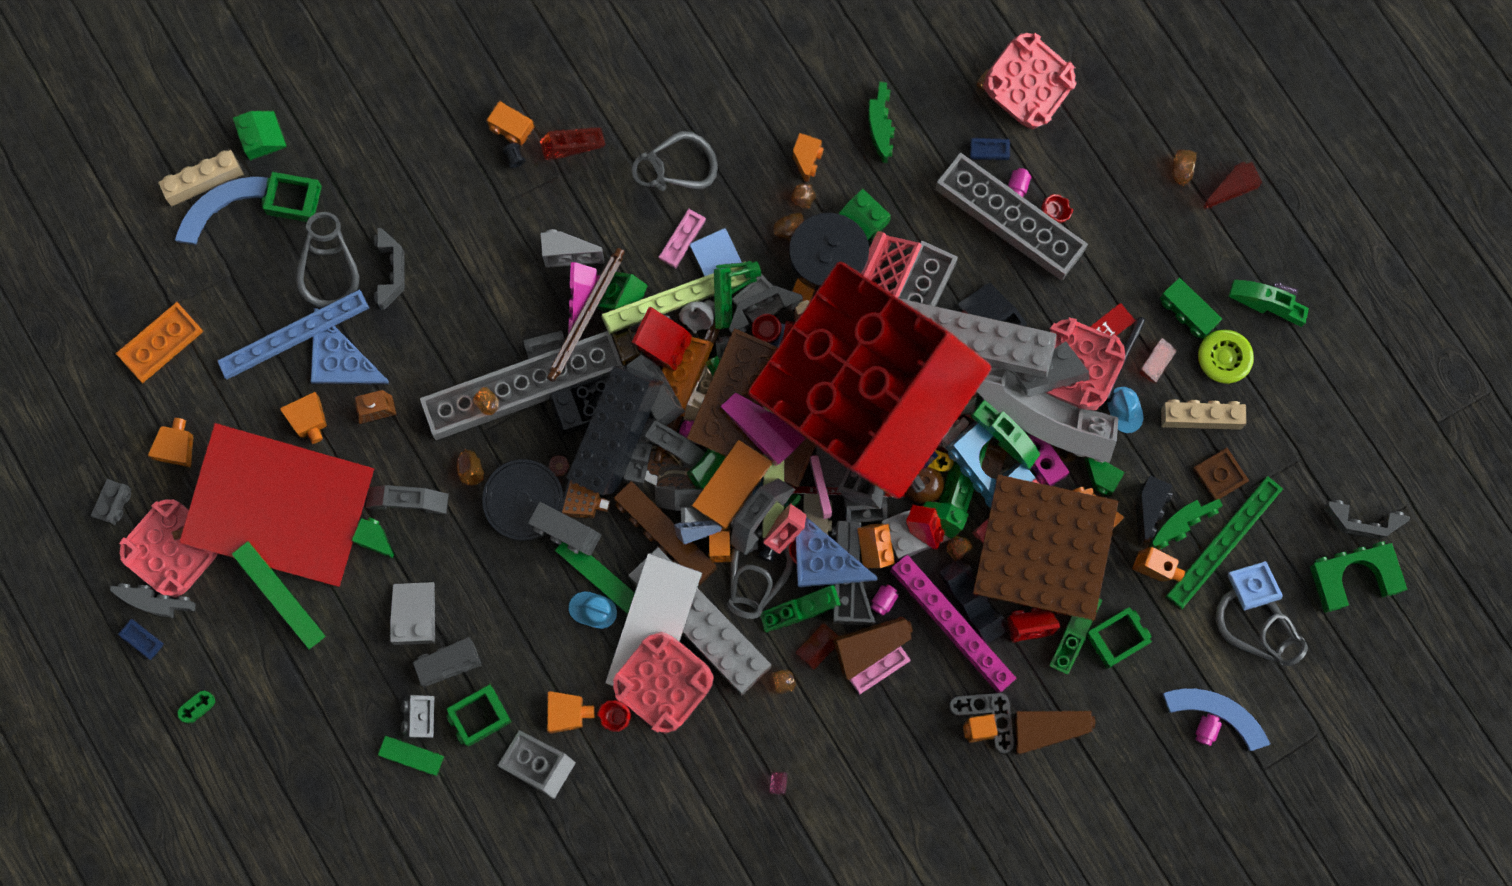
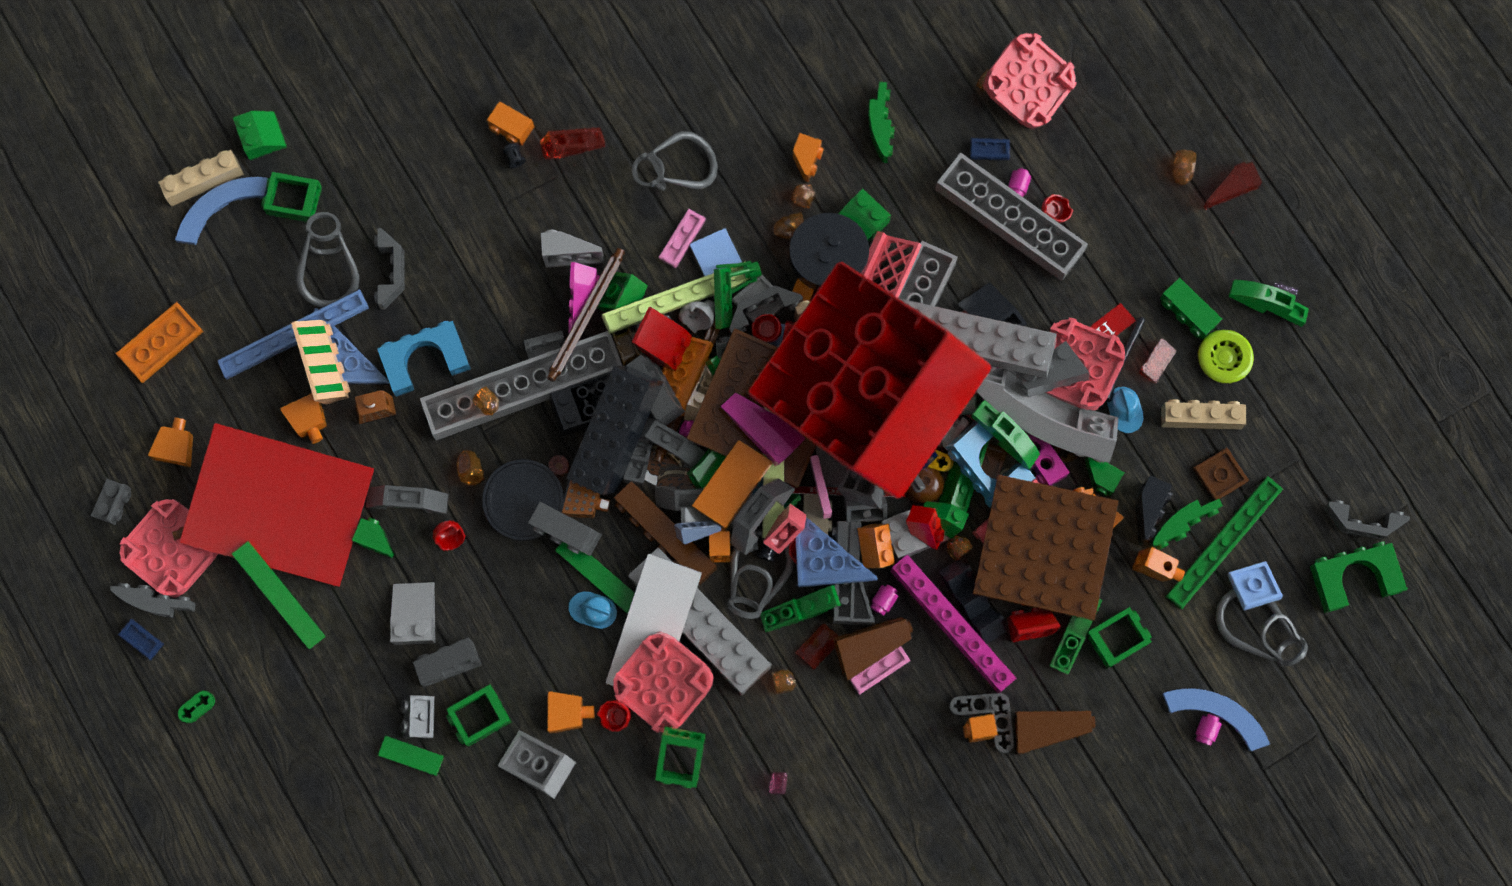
(321, 361): none -> light nougat slope
(396, 354): none -> dark azure arch
(448, 535): none -> red hair
(685, 739): none -> green window

